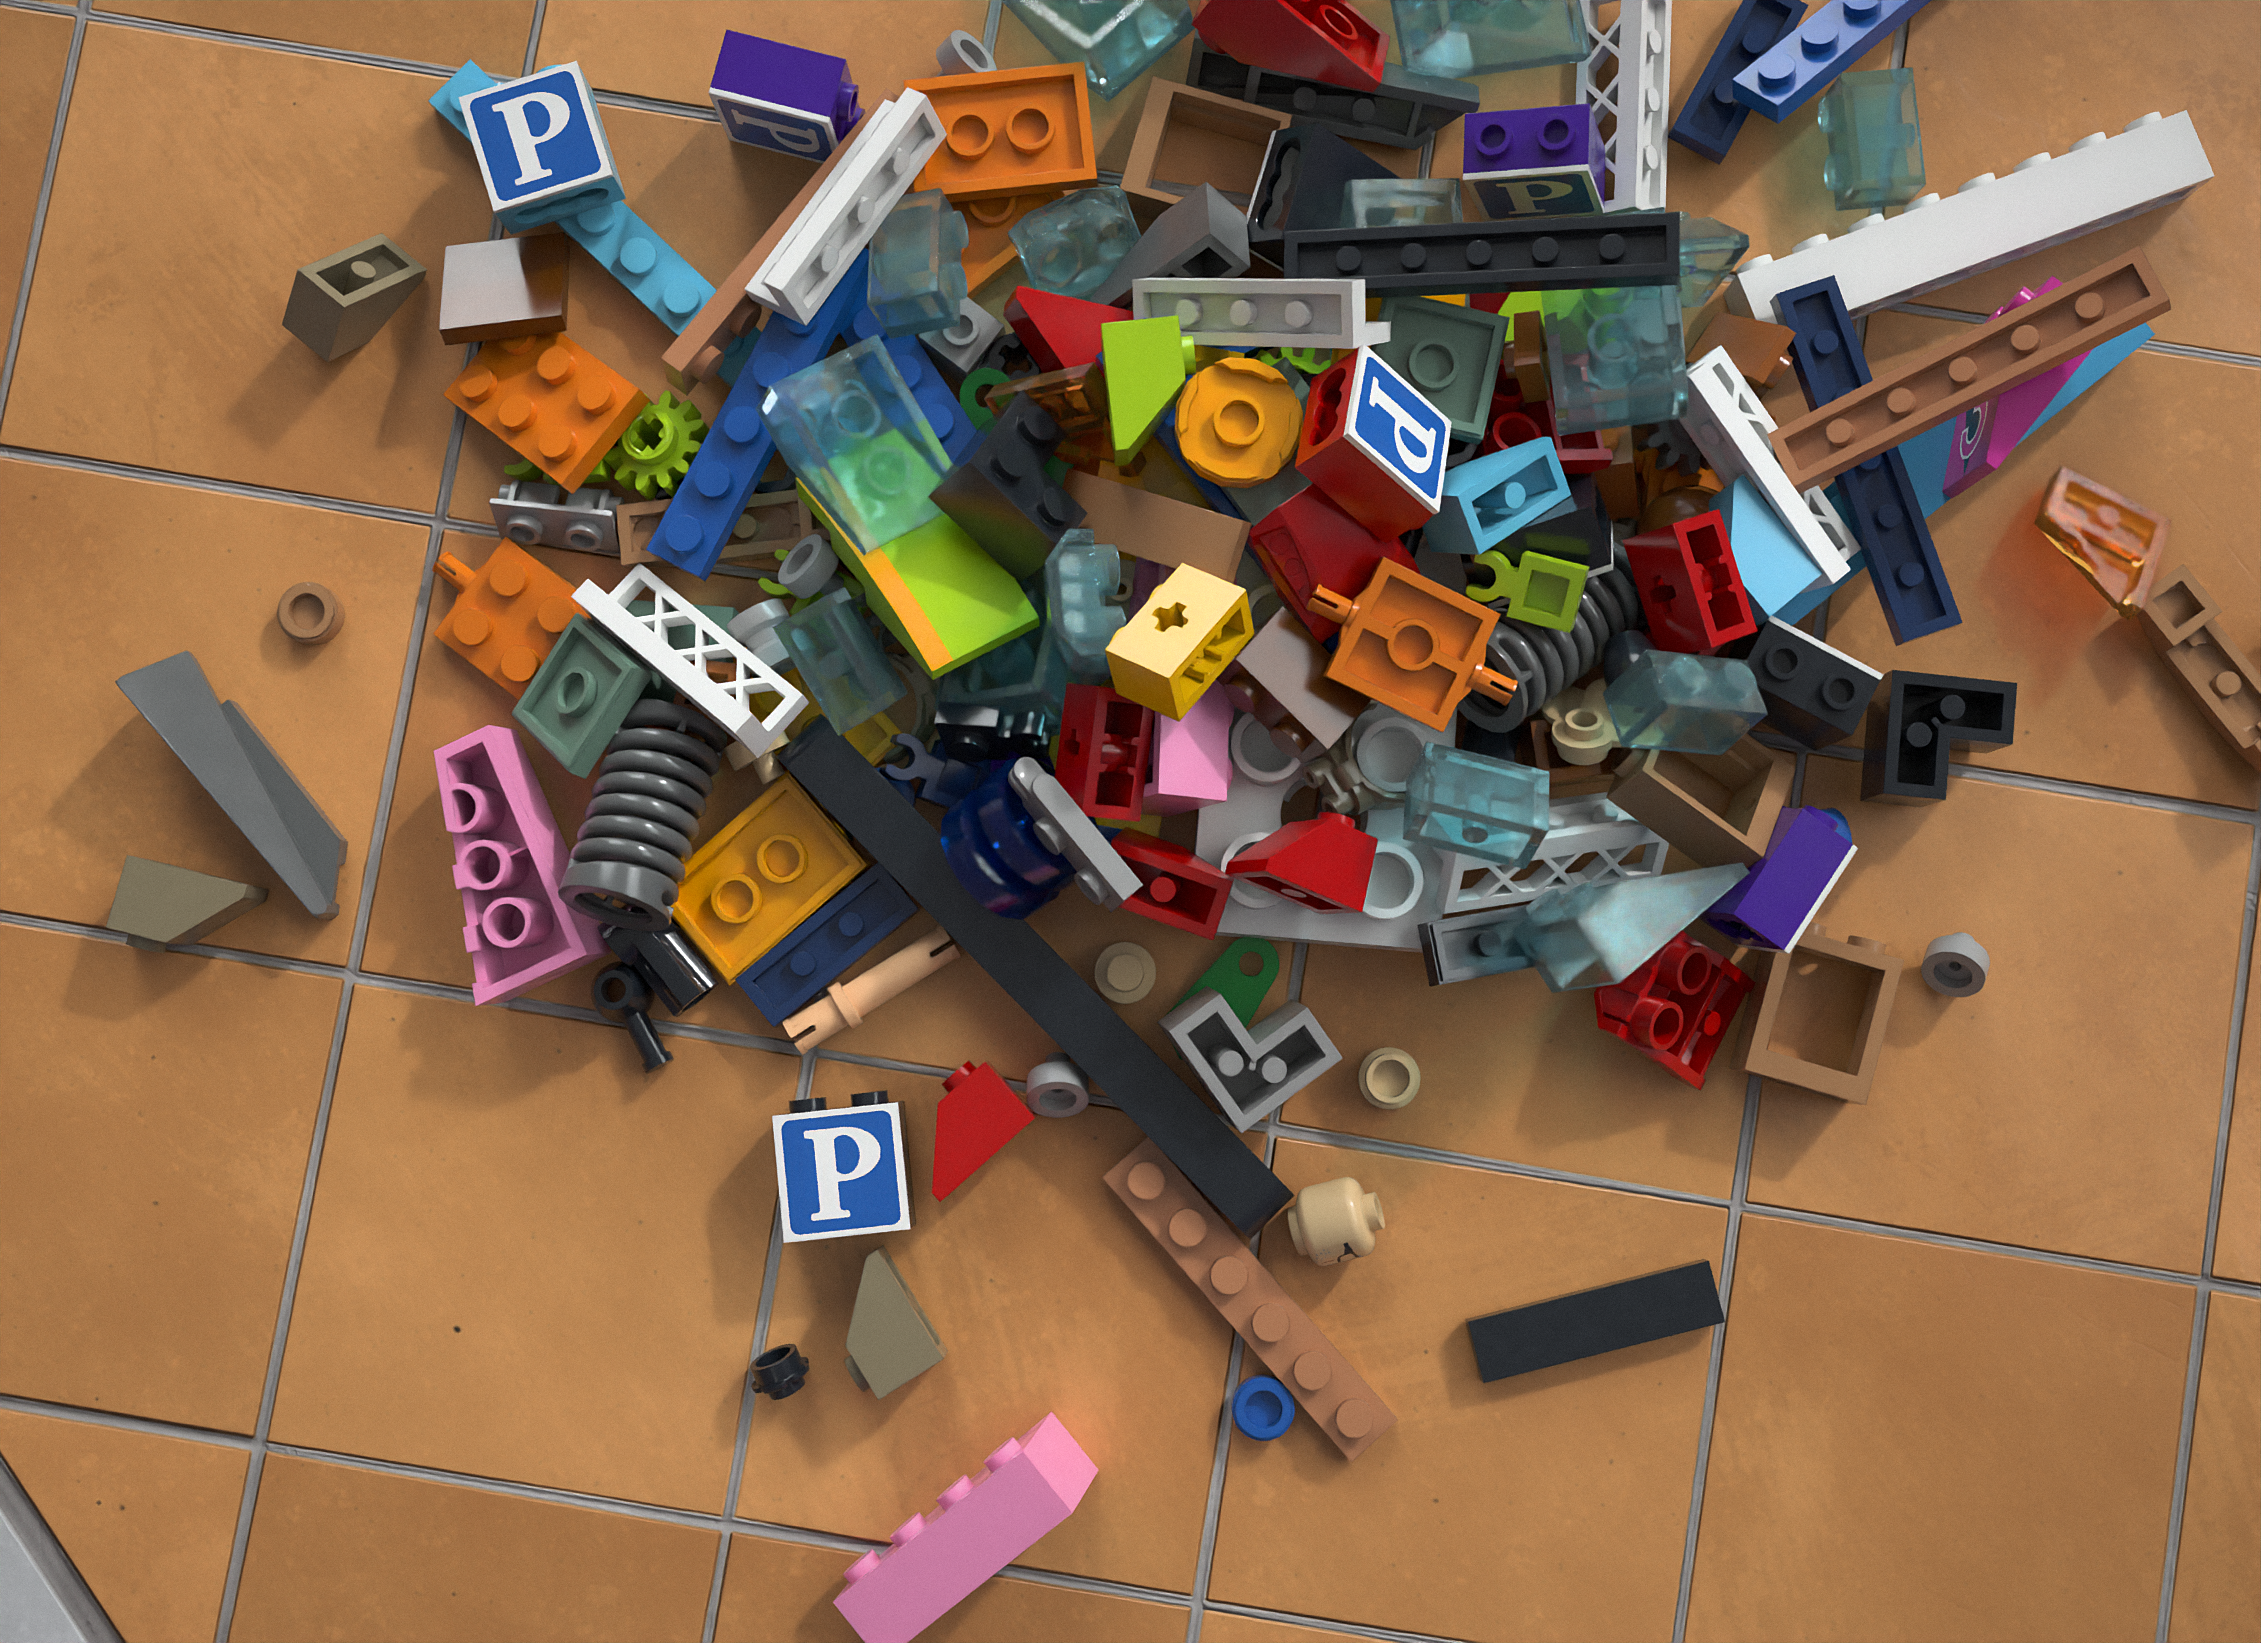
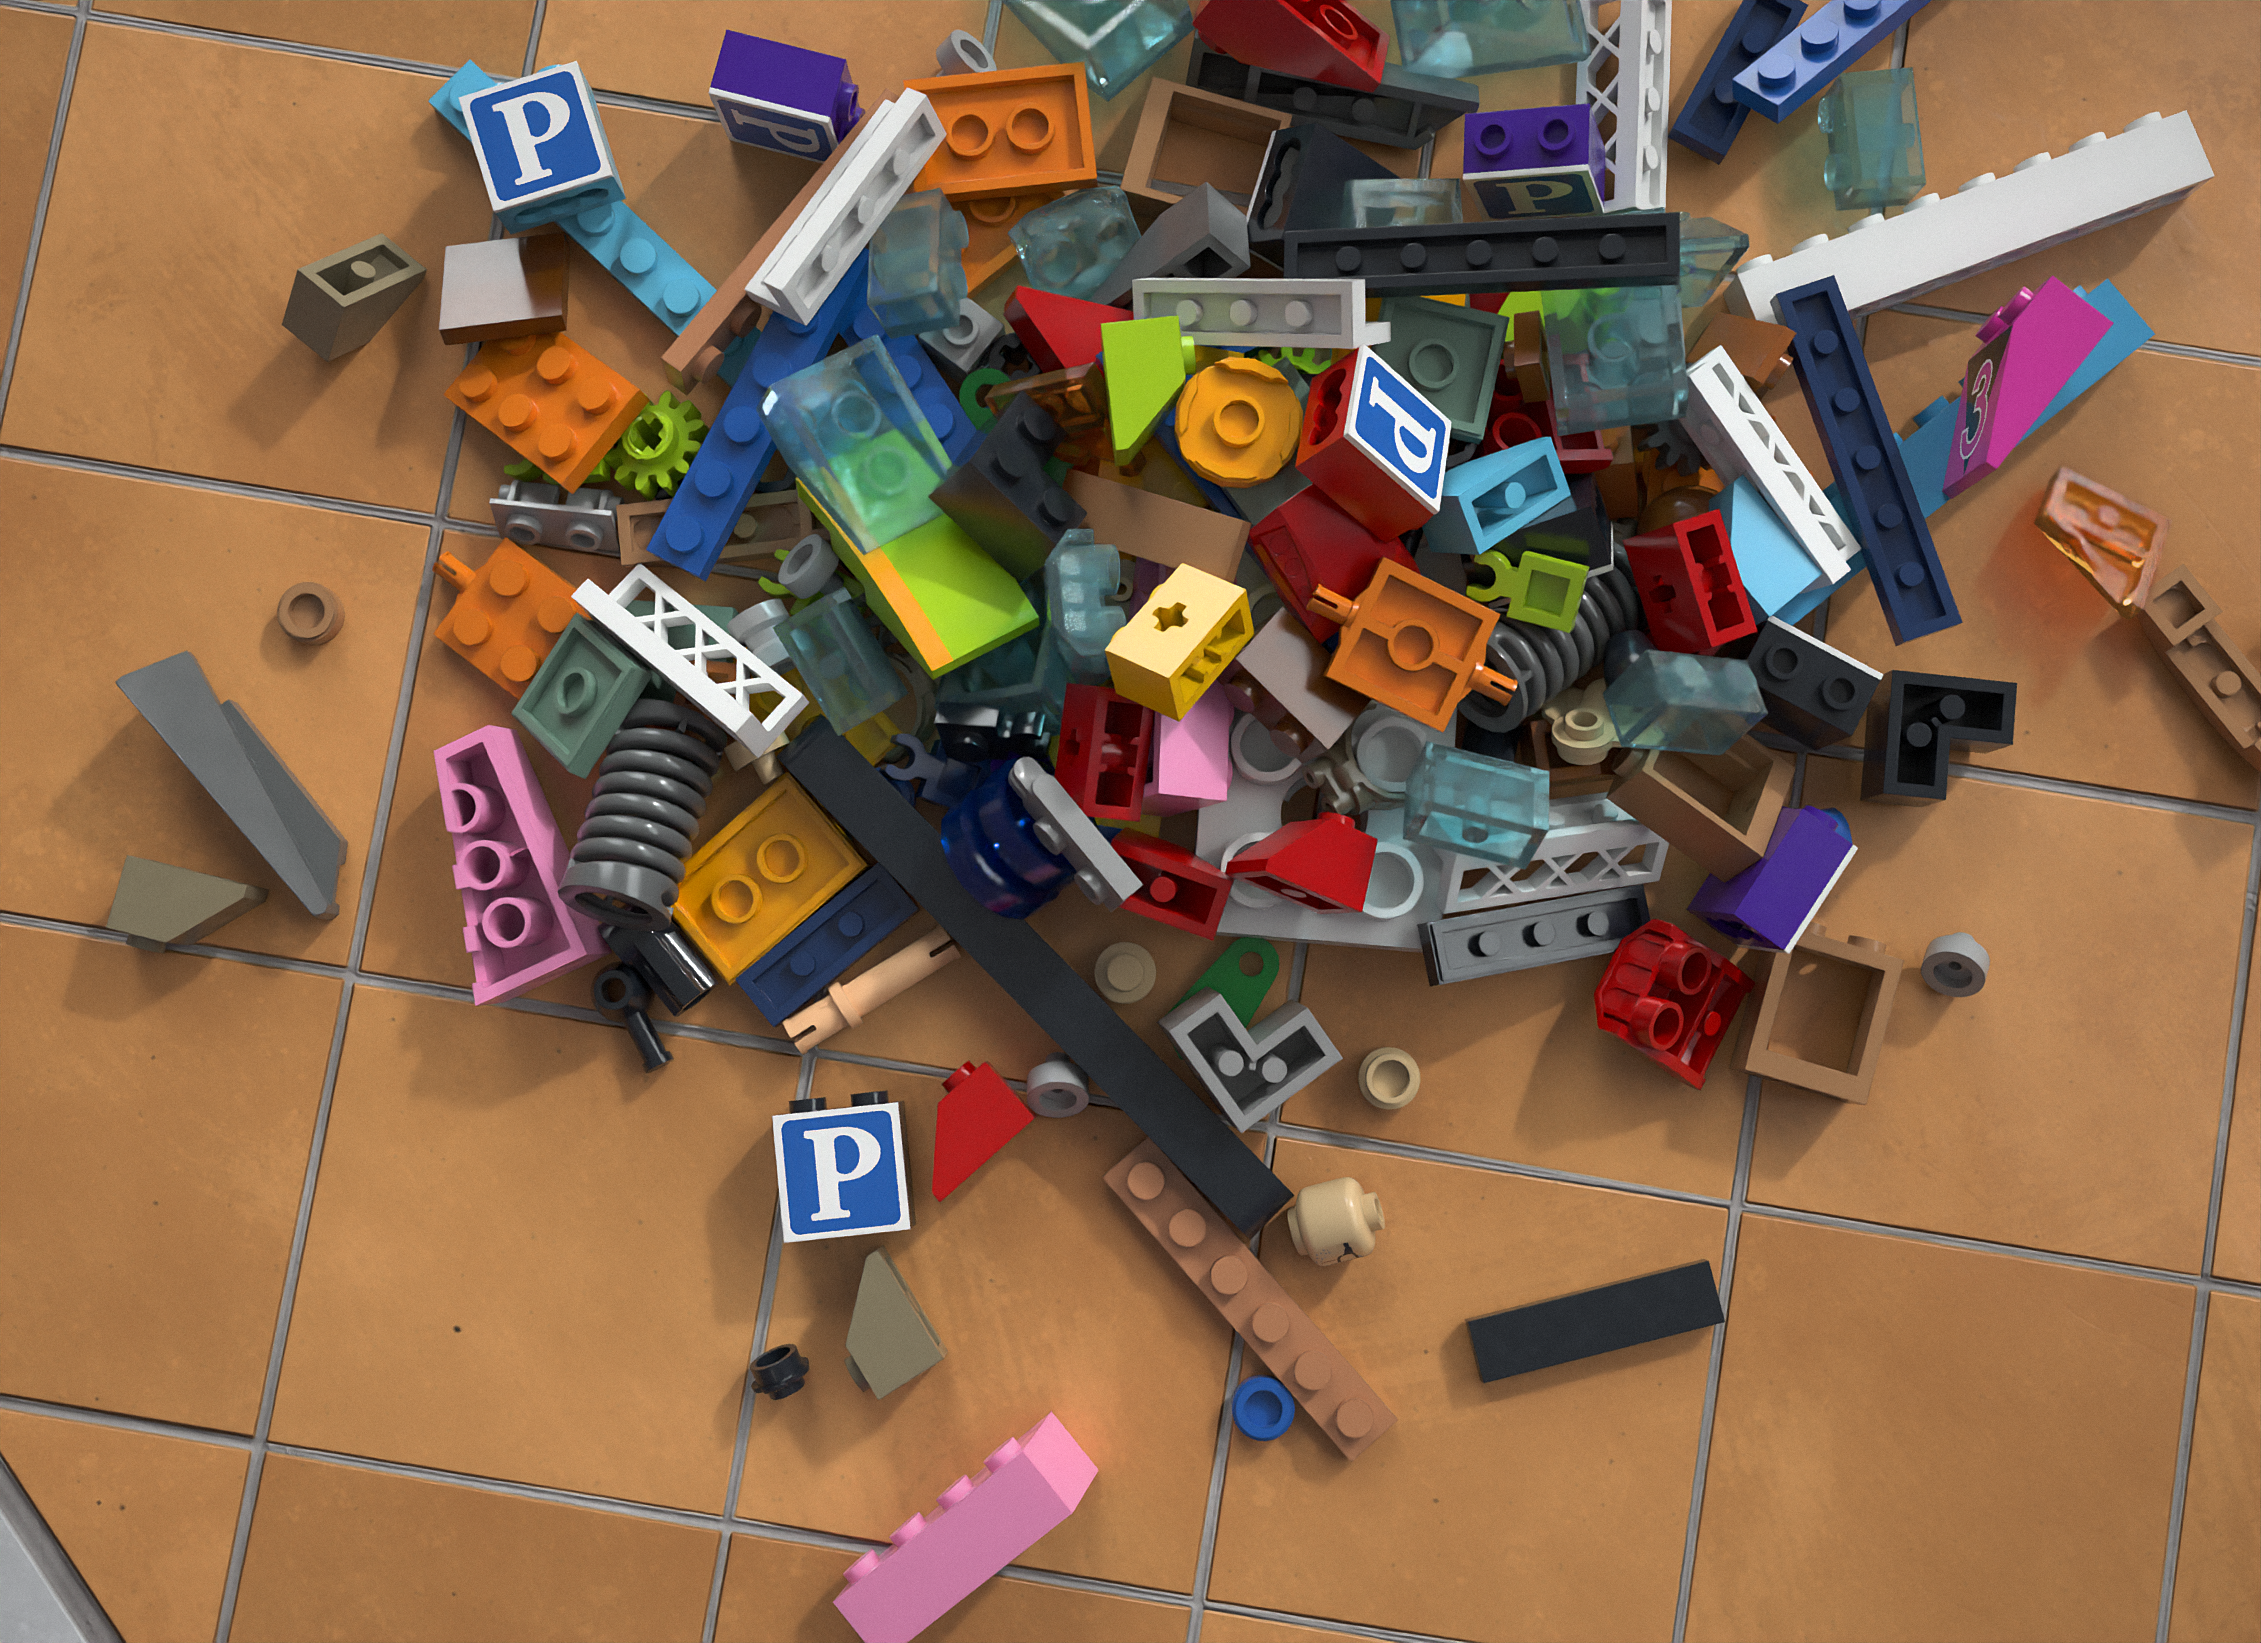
(1612, 929): clear light blue slope -> none
(1971, 370): nougat plate -> none

